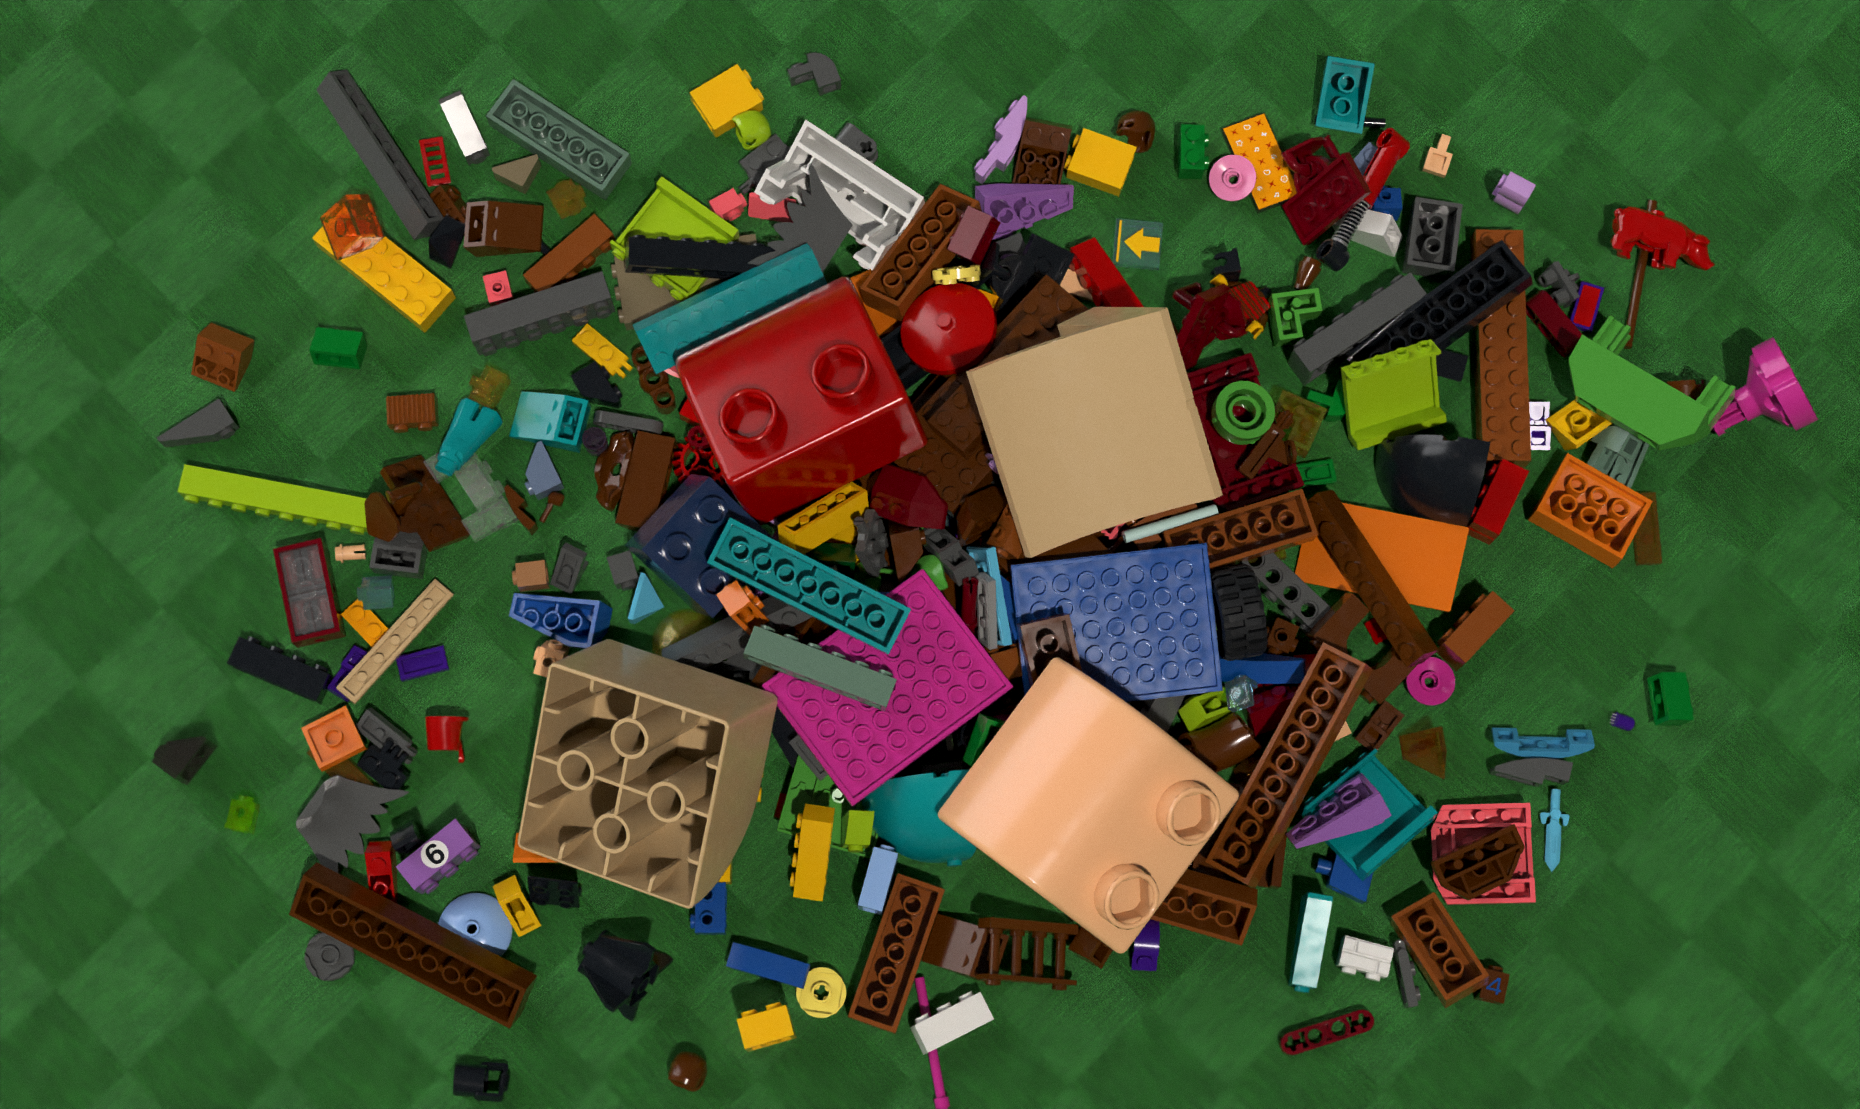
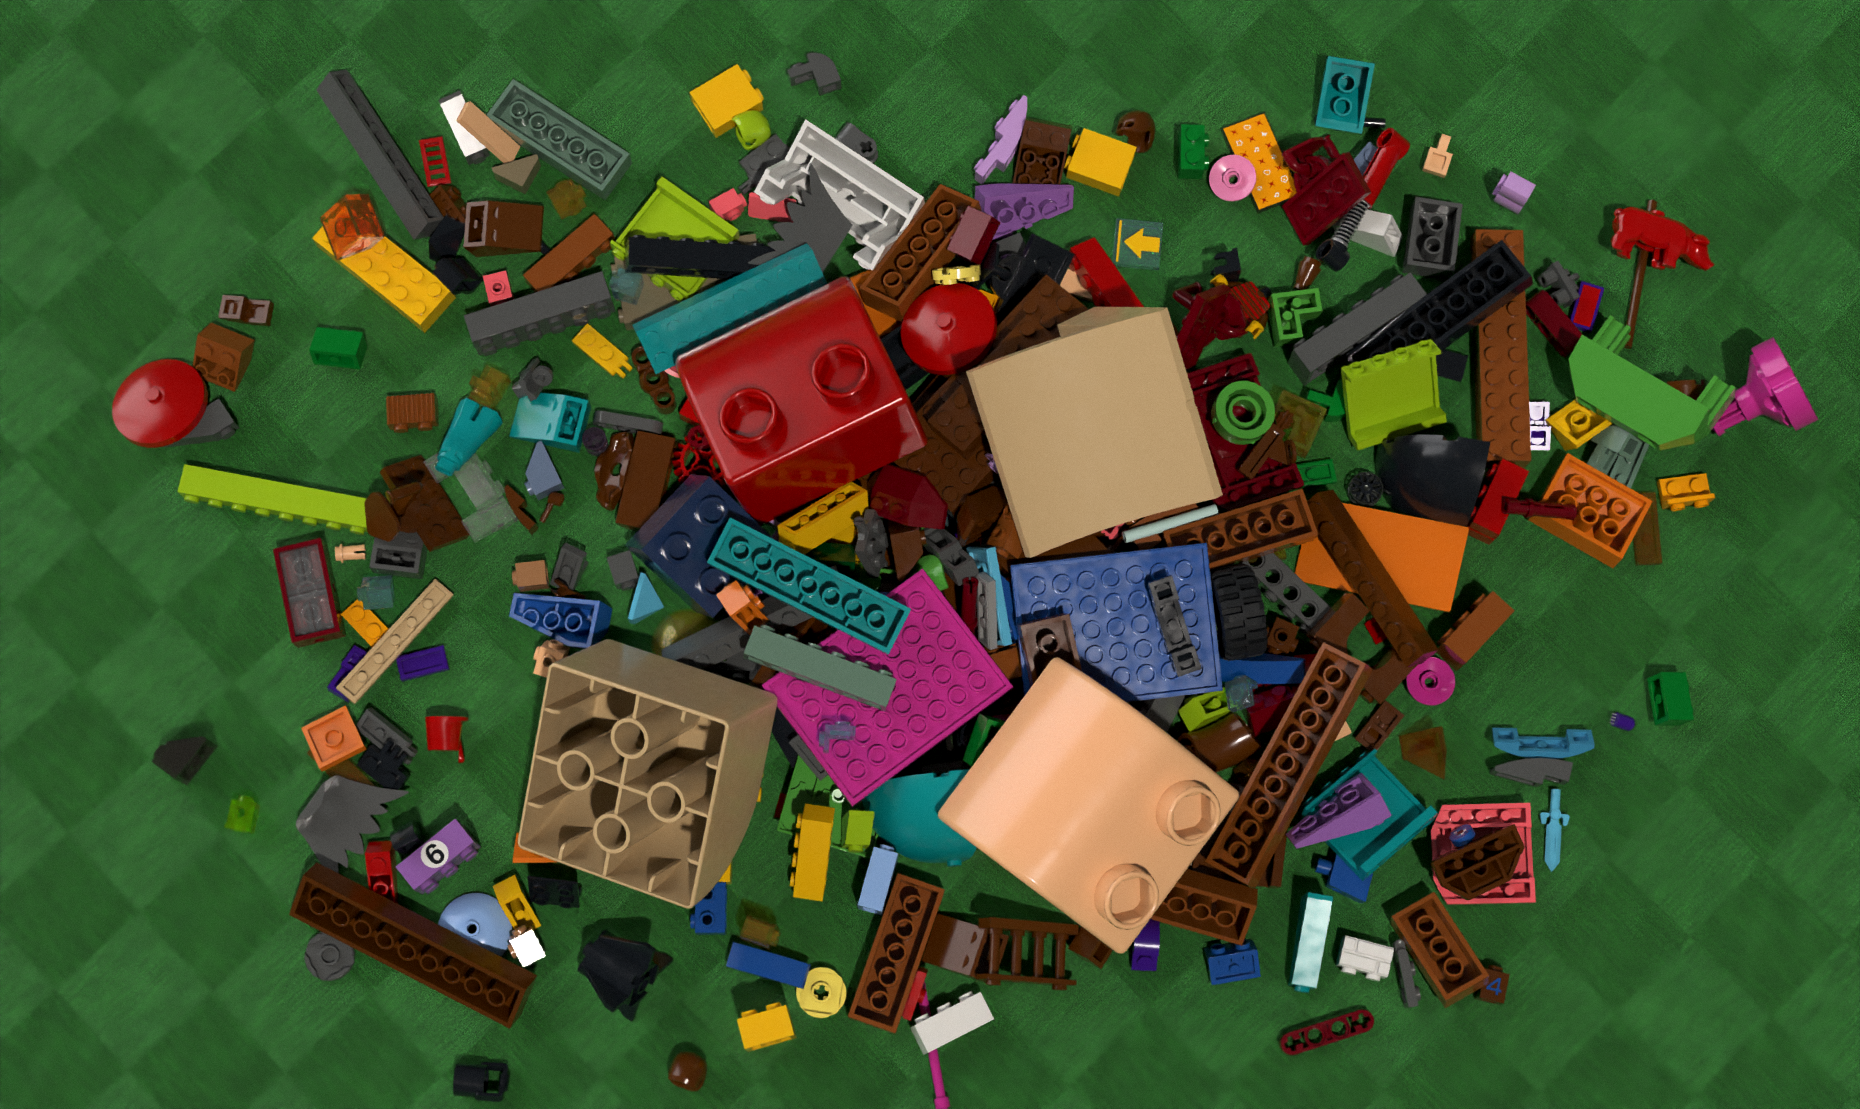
(160, 403): none -> red dish
(245, 310): none -> reddish brown slope
(279, 669): black brick -> none
(457, 275): none -> black brick
(488, 133): none -> light nougat tile
(526, 945): none -> brick
(532, 380): none -> dark grey hips
(564, 590): none -> reddish brown hand
(594, 386): black slope -> none
(626, 286): none -> clear light blue brick
(760, 932): none -> clear yellow brick
(841, 731): none -> clear light blue bracket
(916, 993): none -> red plate
(1173, 626): none -> black slope
(1232, 962): none -> blue bracket
(1365, 489): none -> pearl dark grey wheel
(1389, 202): blue brick -> none
(1462, 835): none -> blue tile
(1542, 509): none -> dark red pin
(1685, 491): none -> light orange bracket

